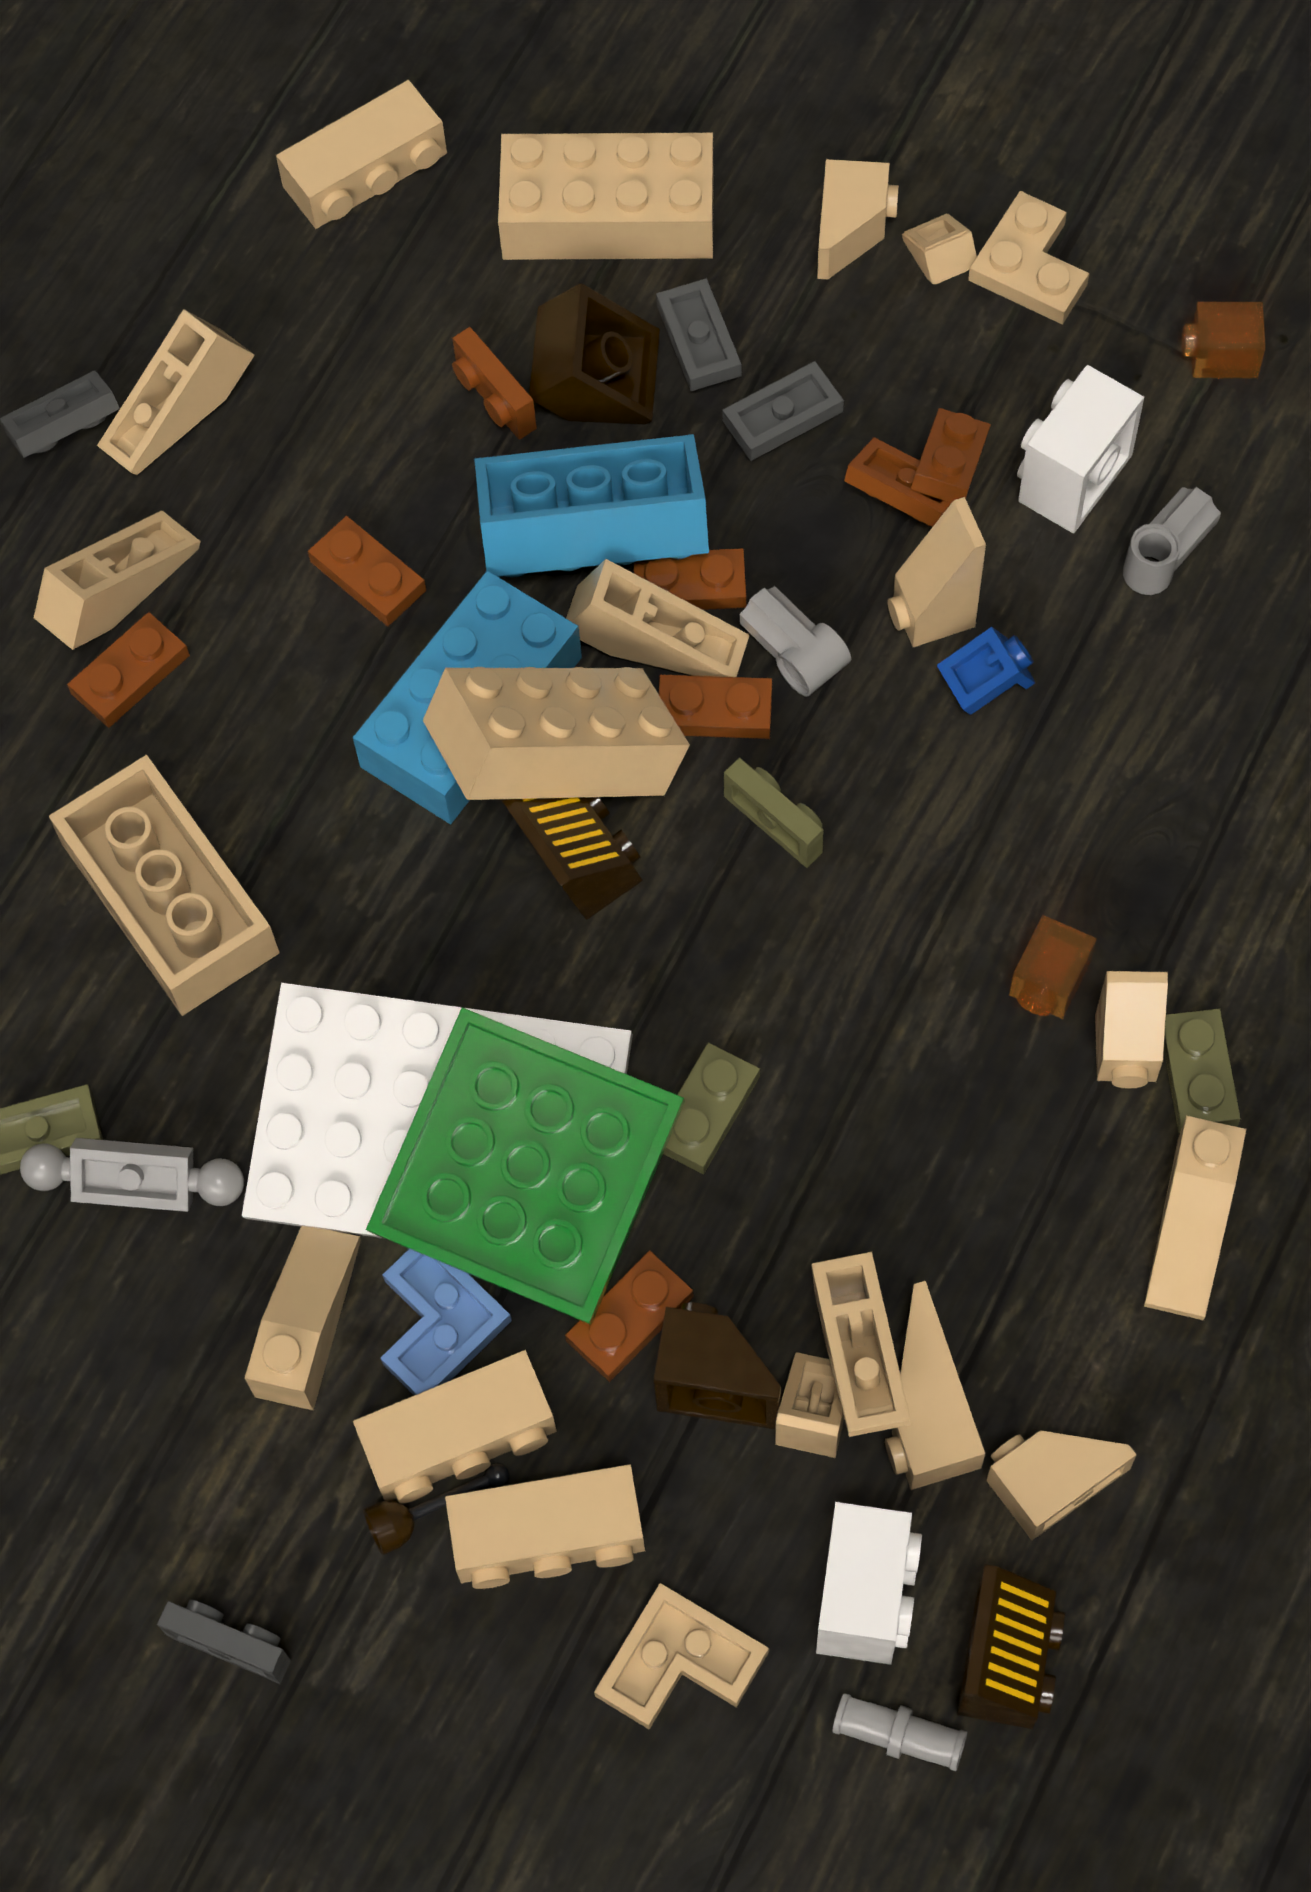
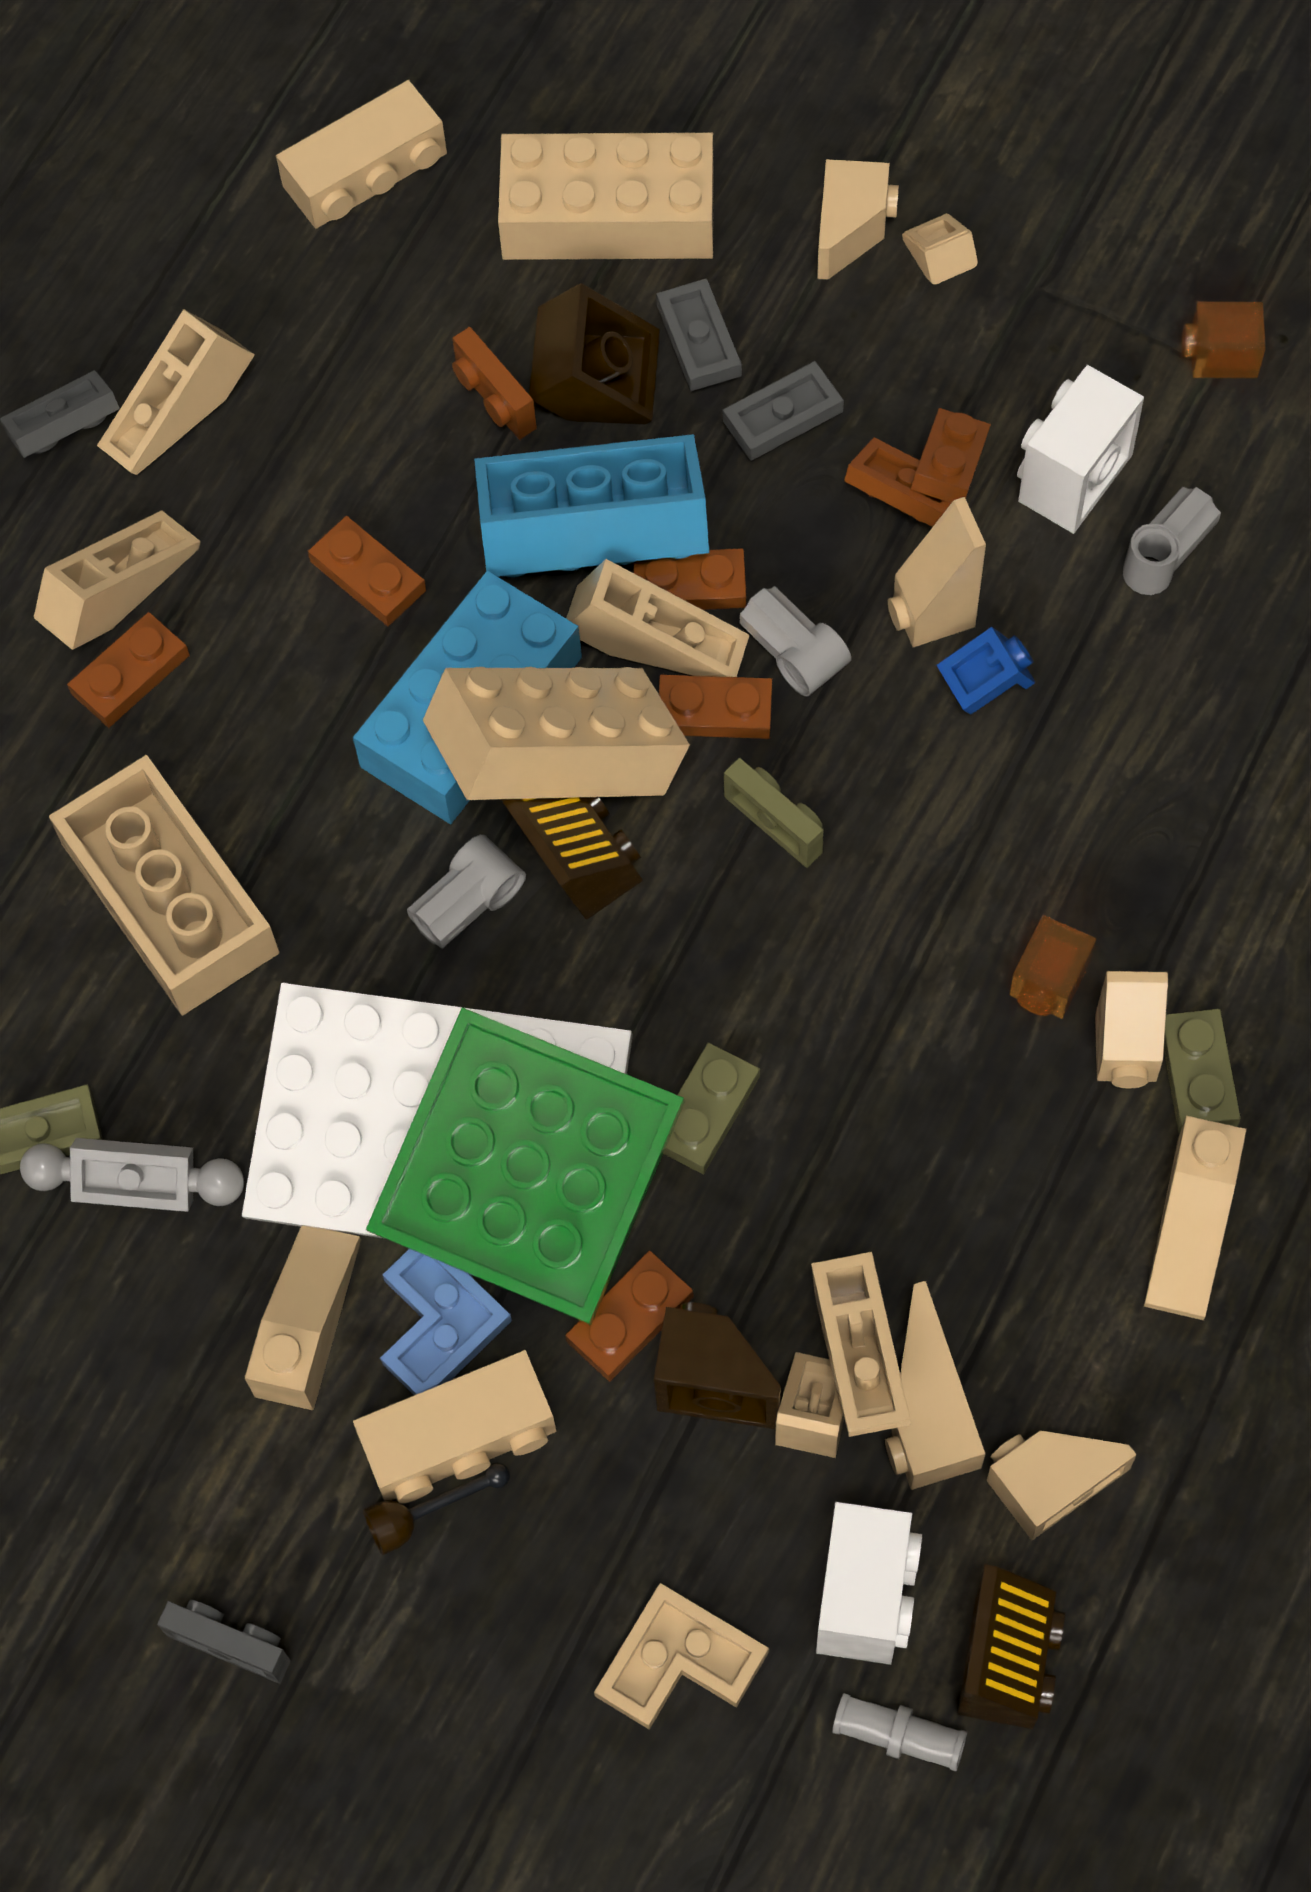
(477, 880): none -> light grey piece
(545, 1526): tan brick -> none
(1018, 265): tan plate -> none

